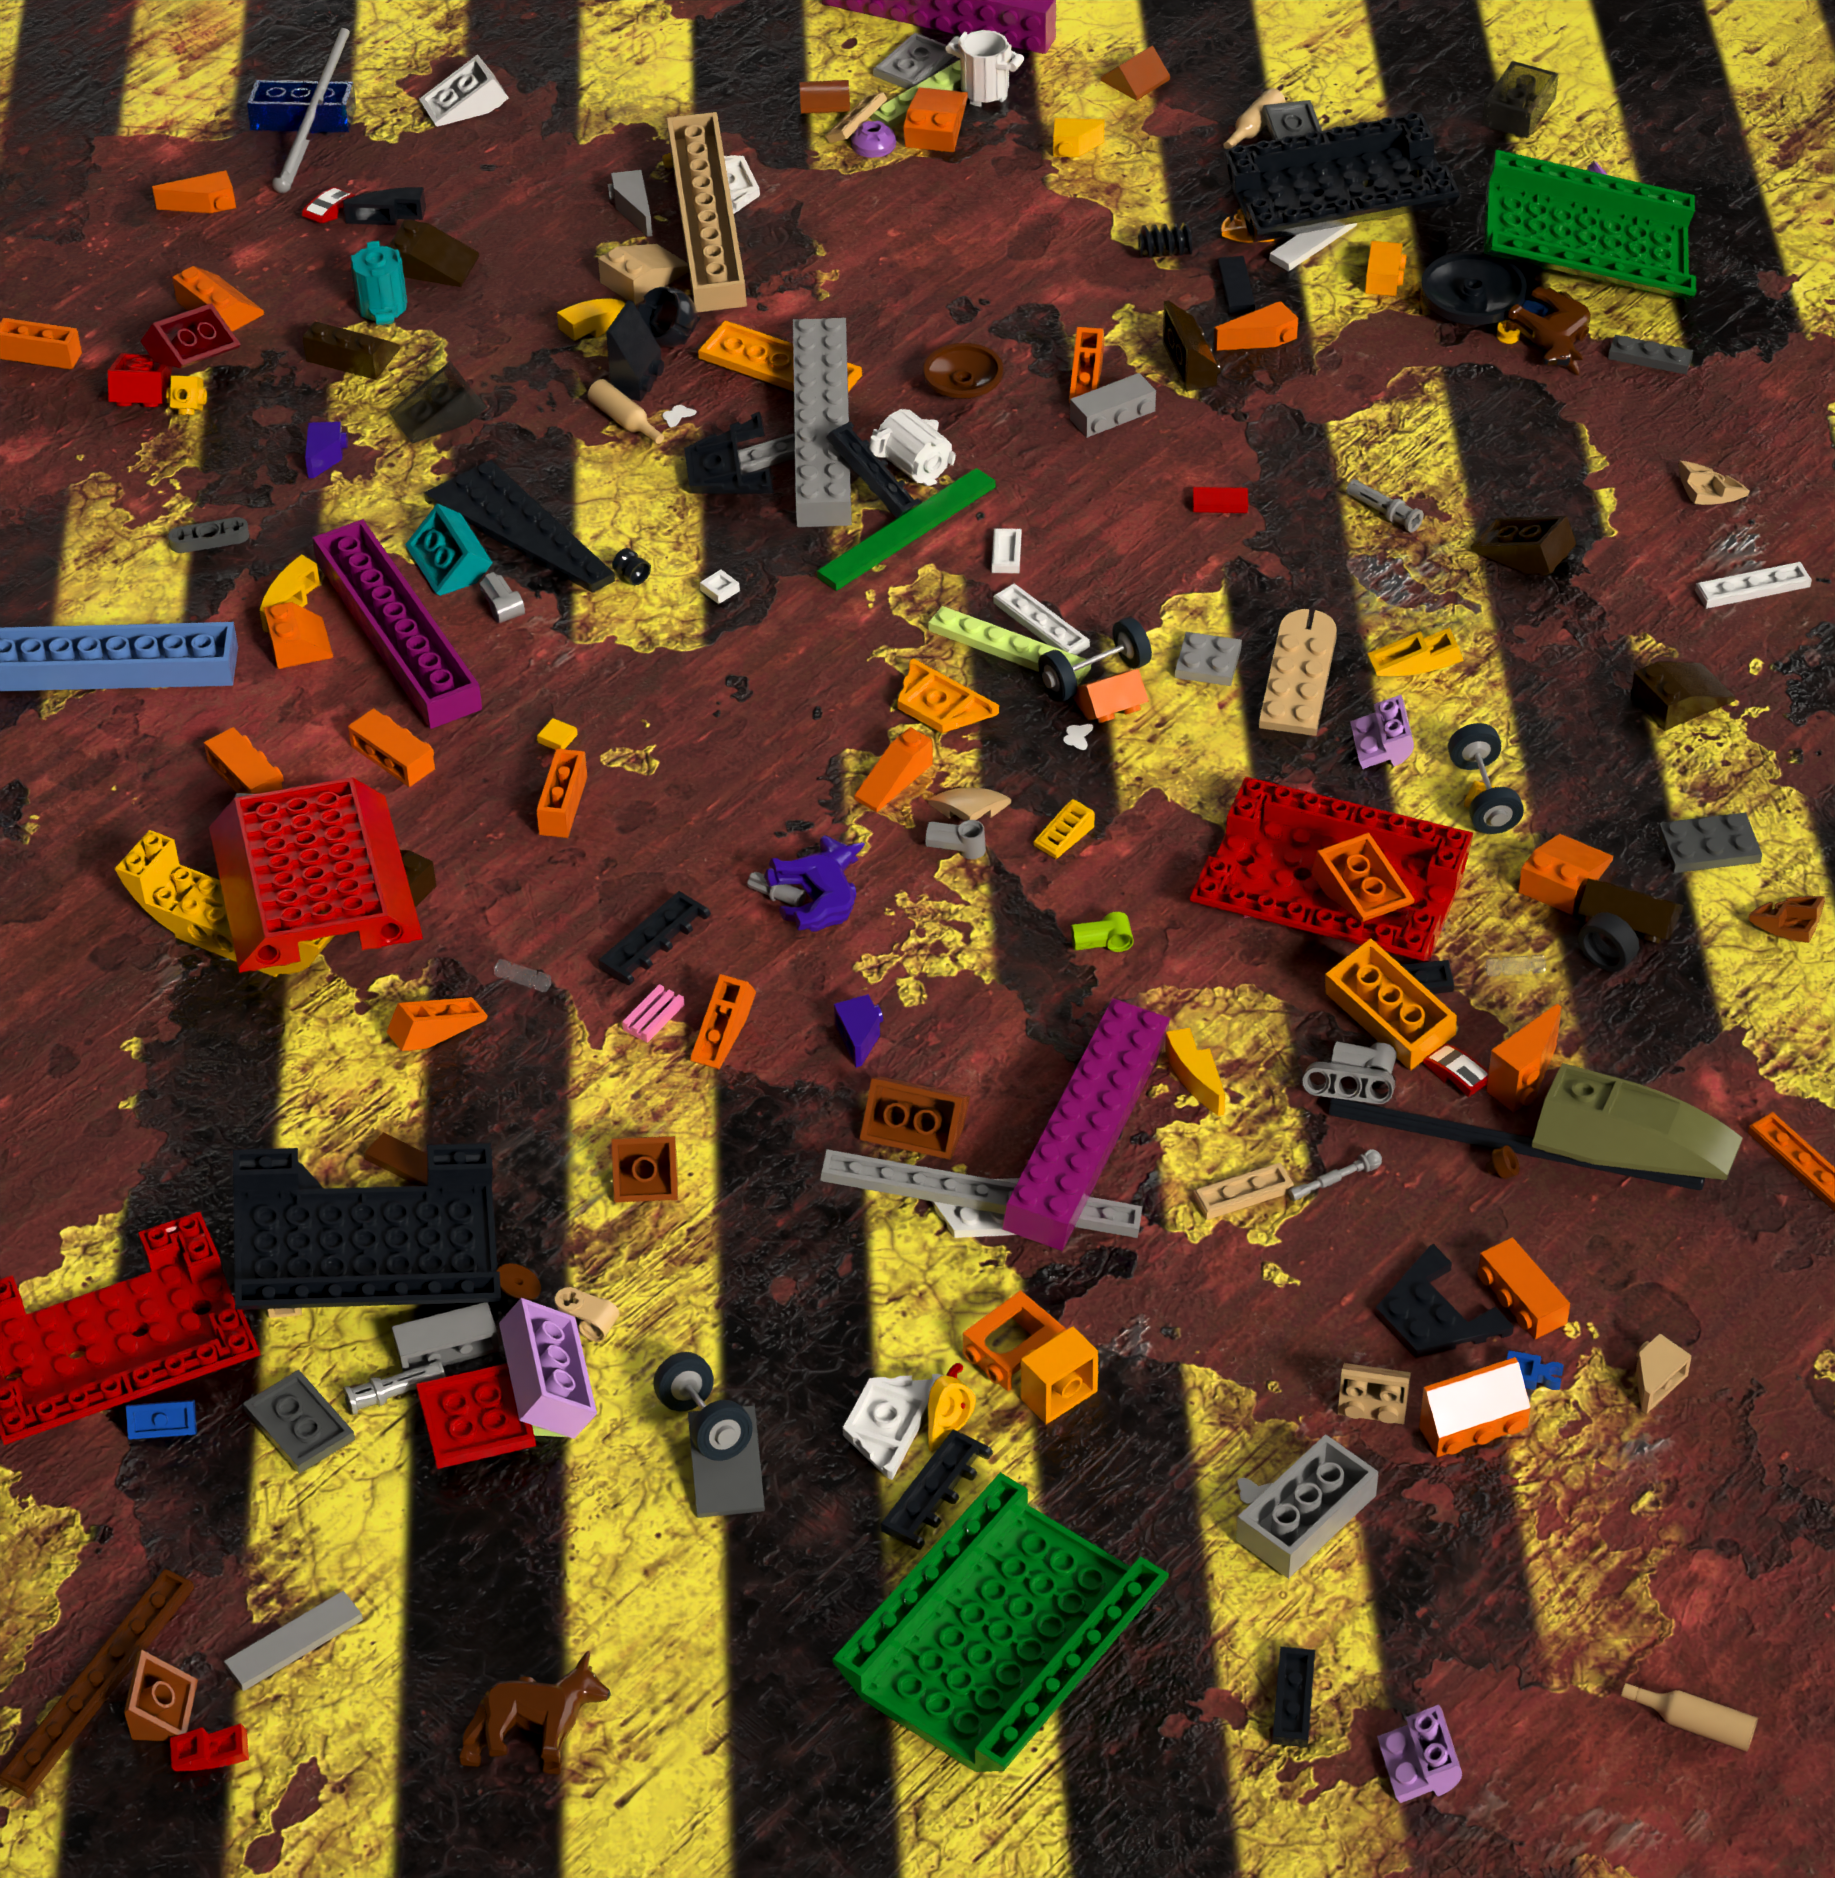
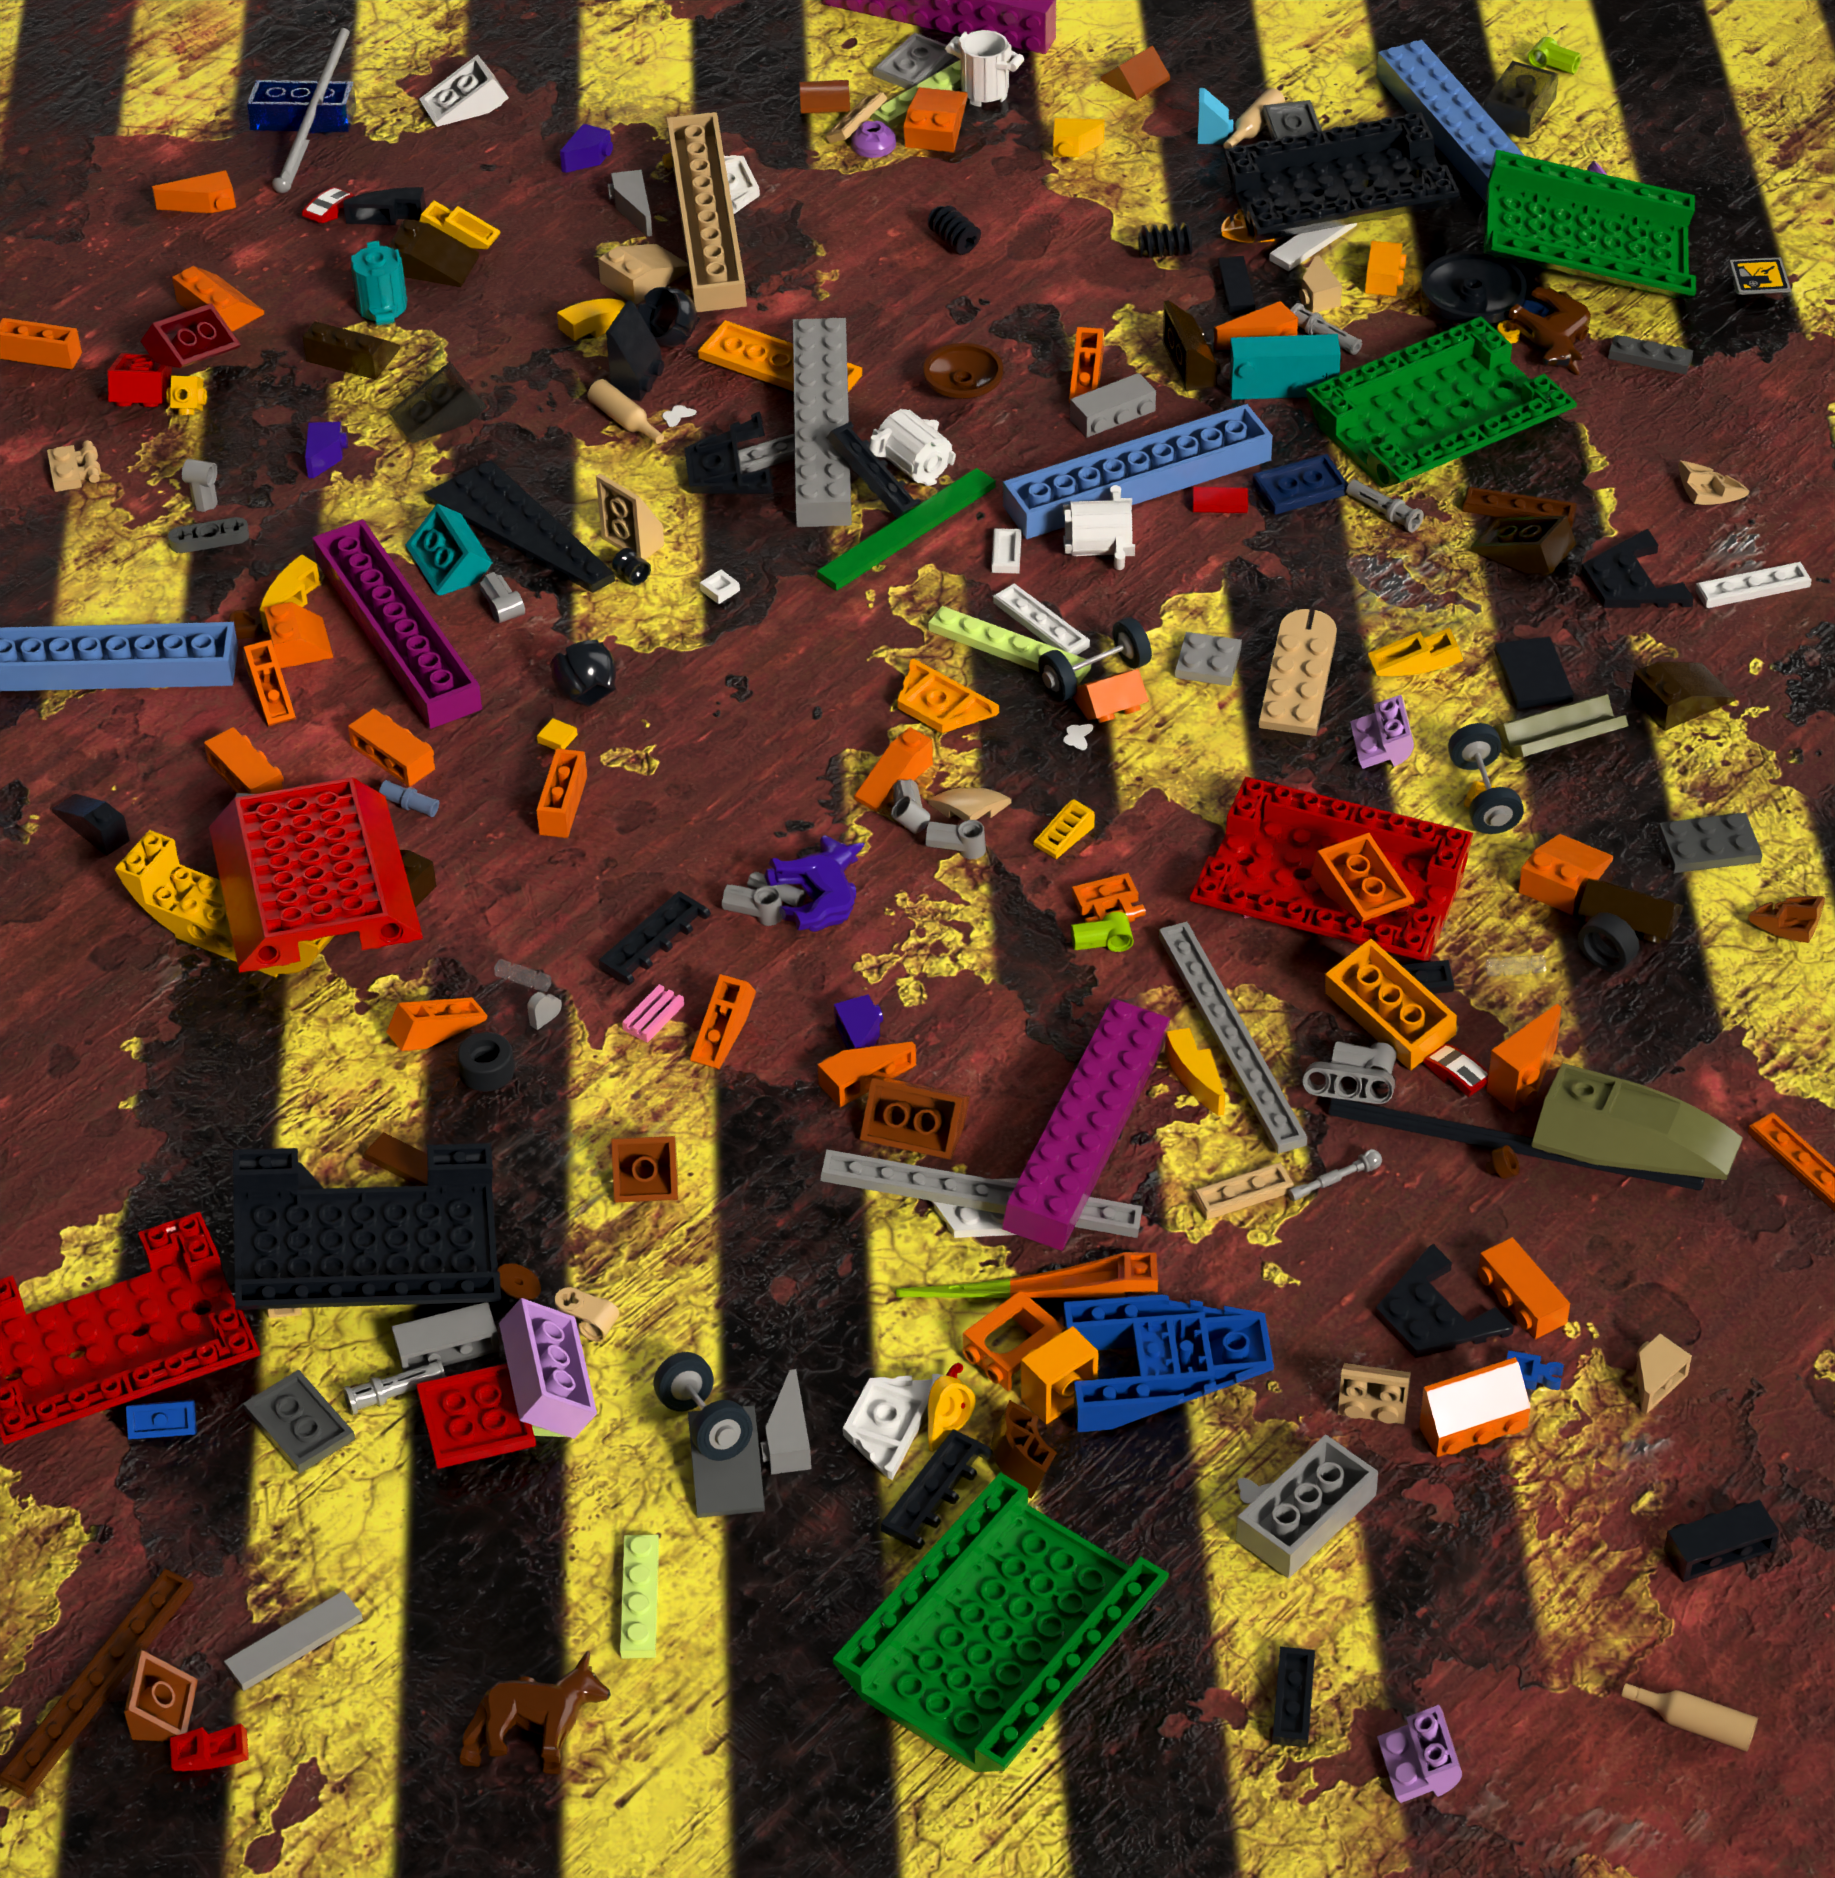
(65, 468): none -> tan plate
(94, 821): none -> black slope
(201, 480): none -> light grey piece
(246, 625): none -> reddish brown tile
(268, 682): none -> orange slope
(409, 798): none -> sand blue pin
(460, 225): none -> yellow slope
(487, 1075): none -> black tyre
(543, 1009): none -> light grey tile
(584, 672): none -> black piece
(586, 148): none -> dark purple slope
(627, 519): none -> tan slope
(639, 1596): none -> yellowish green plate
(762, 903): none -> light grey piece
(786, 1431): none -> light grey slope
(850, 1071): none -> orange slope
(908, 806): none -> light grey piece
(954, 228): none -> black piece
(1020, 1448): none -> reddish brown brick
(1095, 1279): none -> orange plate
(1100, 528): none -> white container
(1107, 894): none -> orange plate
(1140, 467): none -> medium blue brick
(1179, 1354): none -> blue wedge
(1213, 120): none -> medium azure slope
(1233, 1038): none -> light grey plate
(1281, 365): none -> teal brick
(1300, 484): none -> dark blue tile
(1314, 324): none -> light grey pin
(1320, 287): none -> tan slope
(1430, 388): none -> green slope
(1454, 117): none -> medium blue brick
(1515, 505): none -> reddish brown tile
(1533, 672): none -> black tile
(1548, 53): none -> lime piece
(1559, 726): none -> slope
(1623, 583): none -> black wing
(1721, 1540): none -> black brick
(1759, 276): none -> piece

